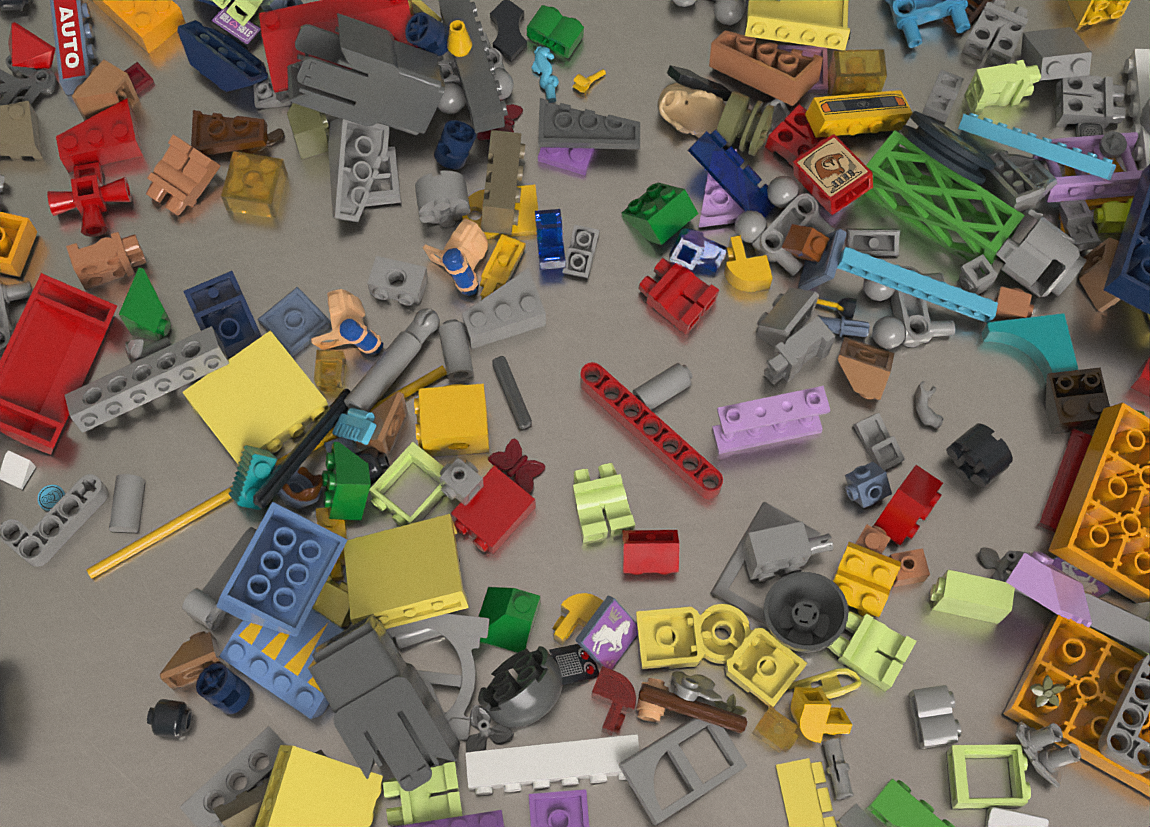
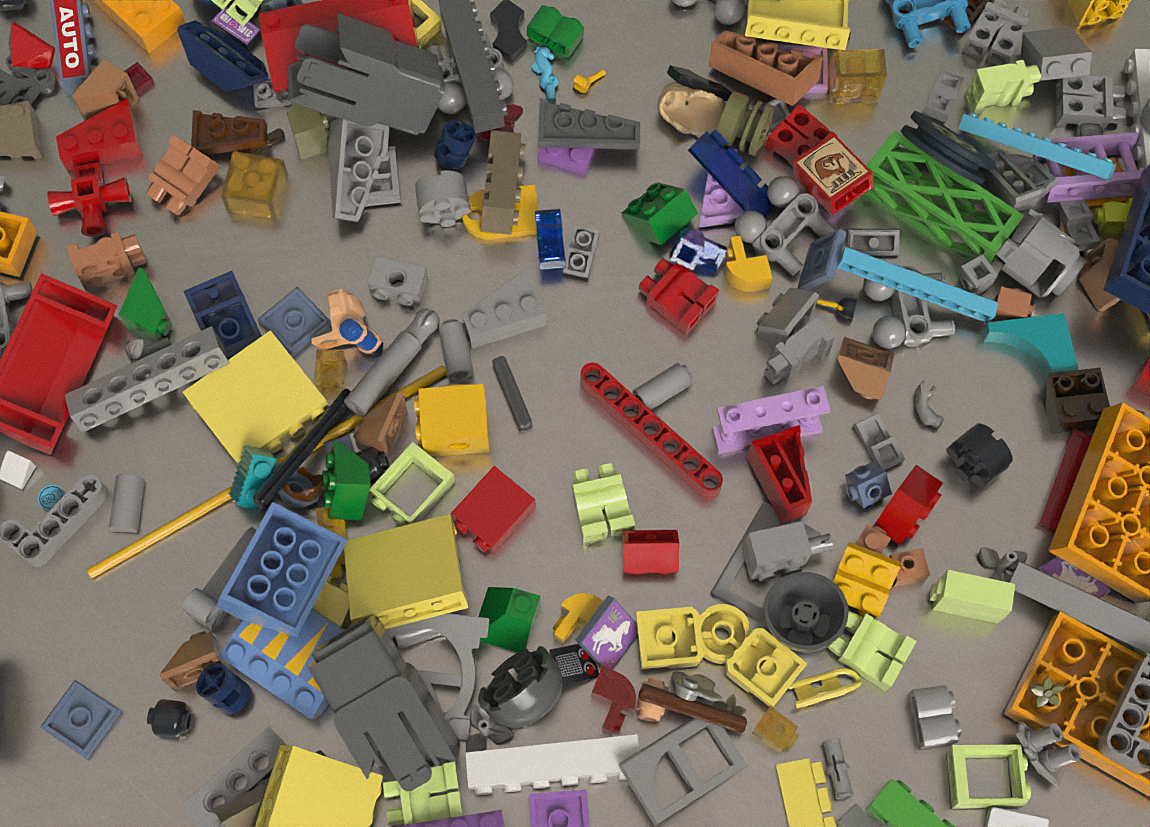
(81, 719): none -> sand blue tile
(356, 425): medium azure piece -> none
(427, 33): dark blue wheel -> none
(458, 39): yellow cone -> none
(460, 480): light grey brick -> none
(461, 255): light nougat piece -> none
(501, 264): yellow hinge -> none
(518, 465): dark red piece -> none
(782, 472): none -> red wedge
(805, 242): dark orange brick -> none
(816, 716): yellow brick -> none
(846, 327): sand blue axle -> none
(858, 113): yellow brick -> none
(1051, 587): lavender wedge -> none
(1112, 144): dark grey tile -> none

